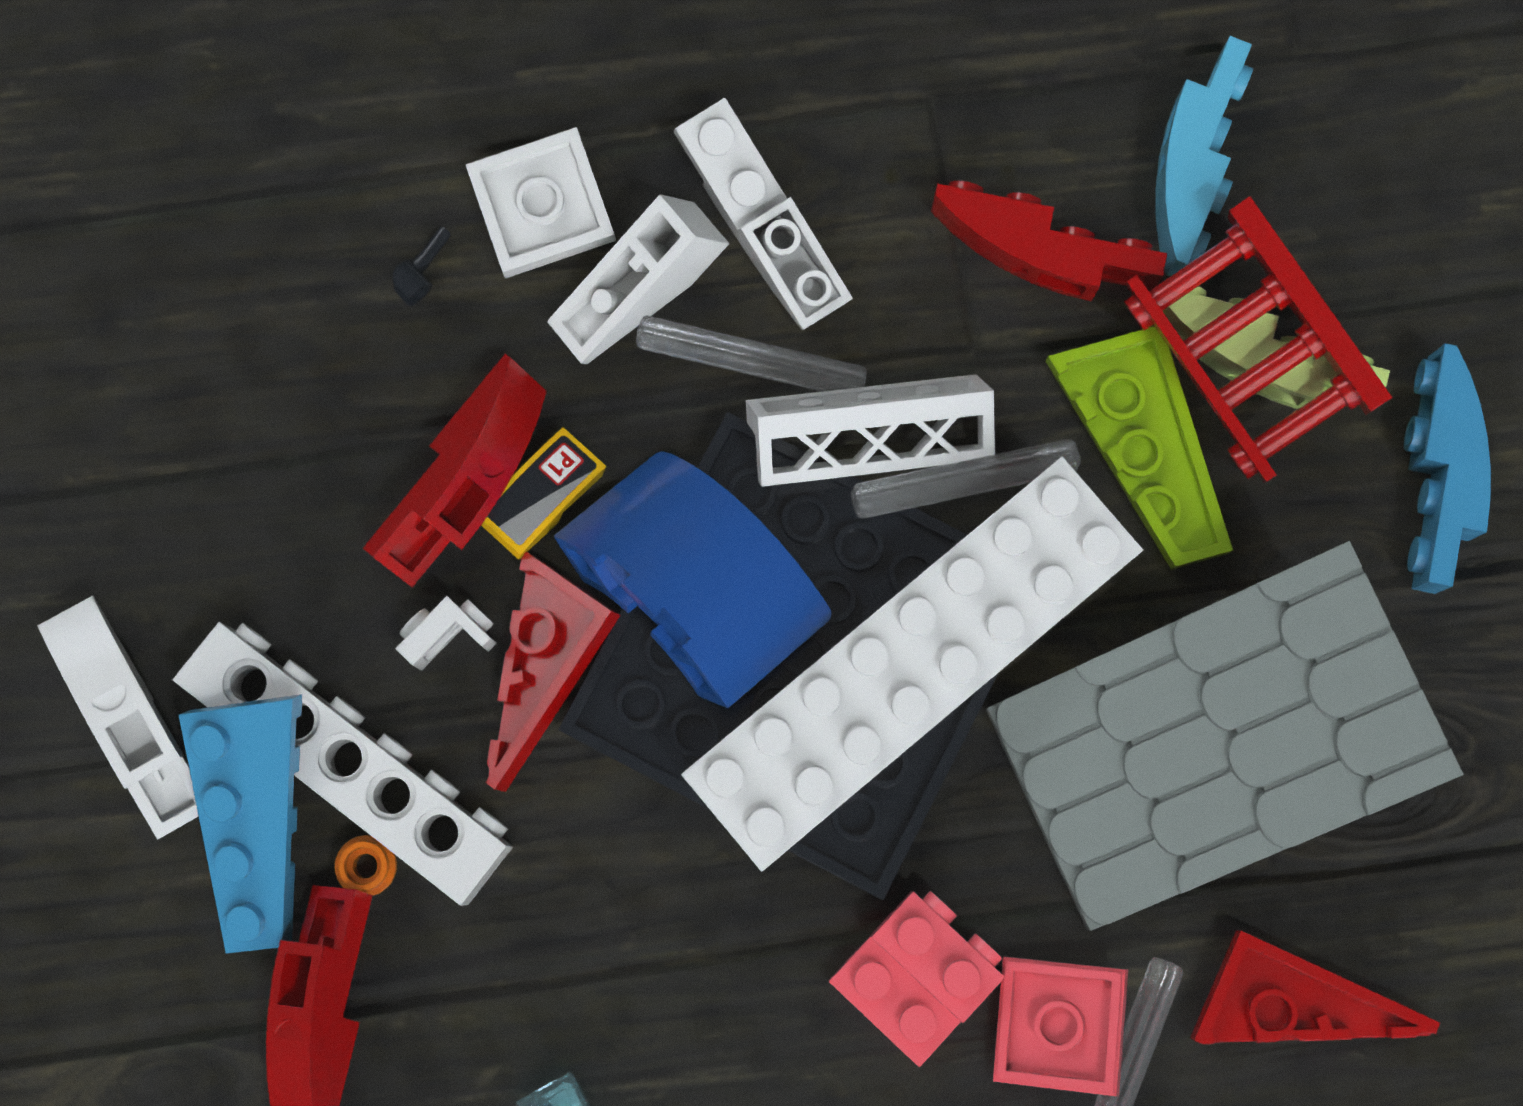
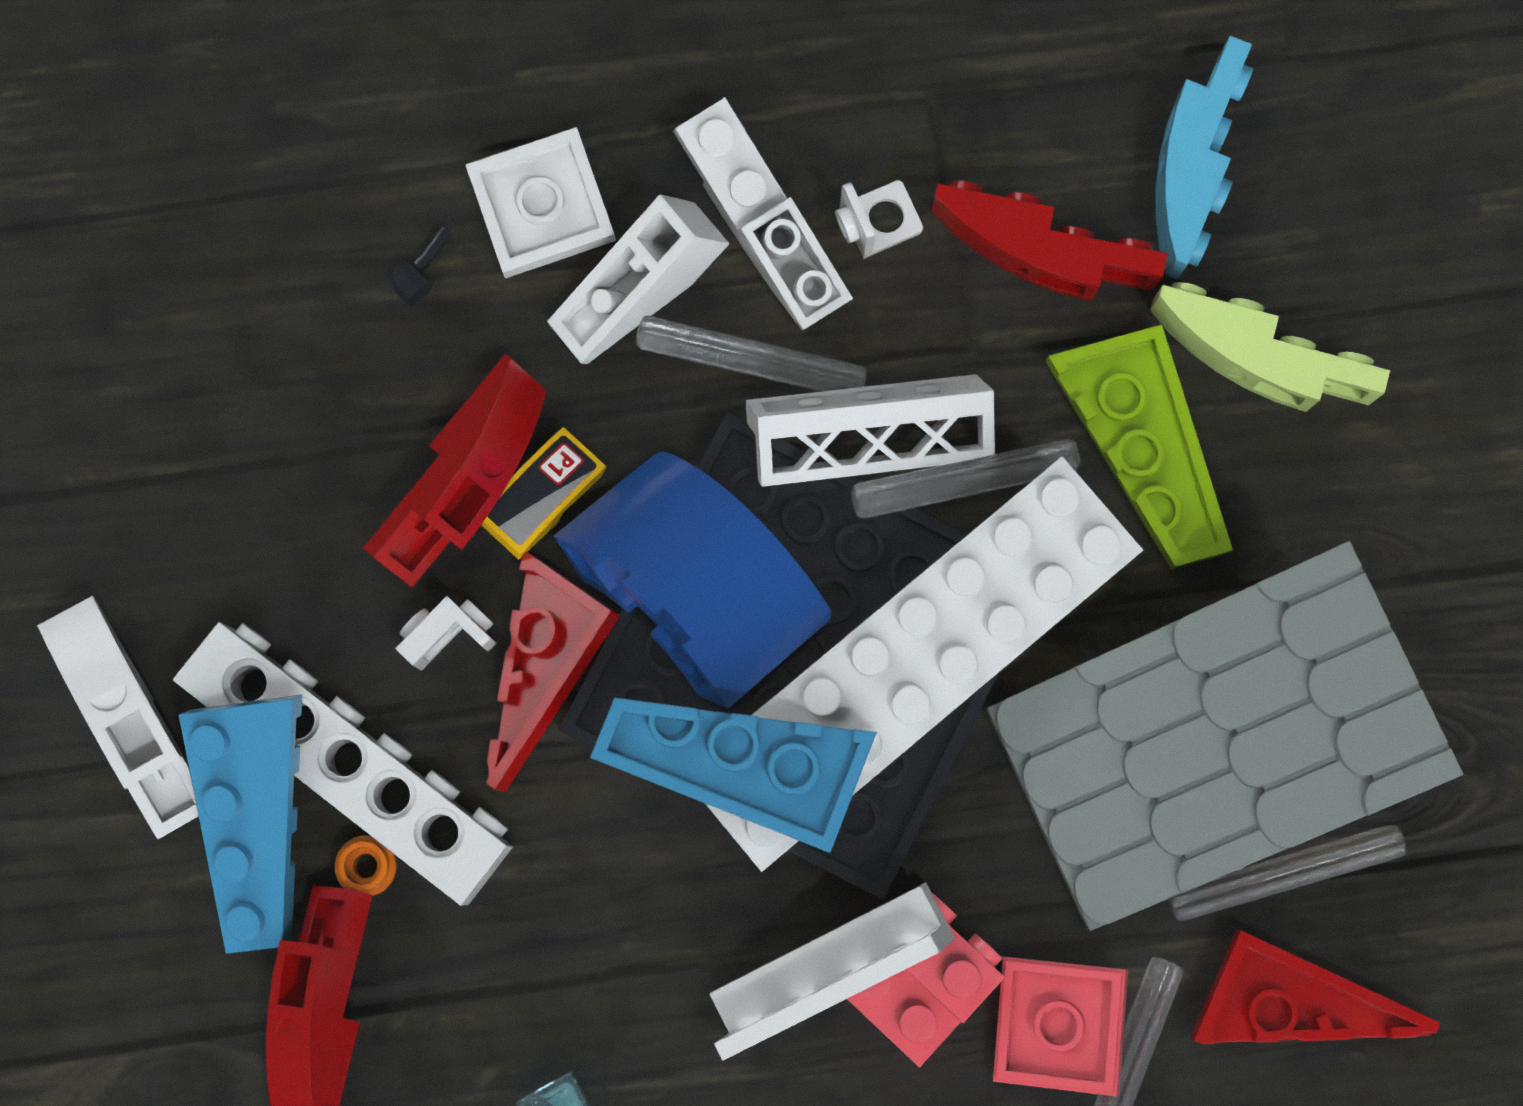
(756, 768): none -> dark azure wing
(830, 969): none -> white fence
(855, 222): none -> white bracket
(1283, 286): red fence -> none
(1291, 872): none -> clear axle
(1453, 447): dark azure slope -> none

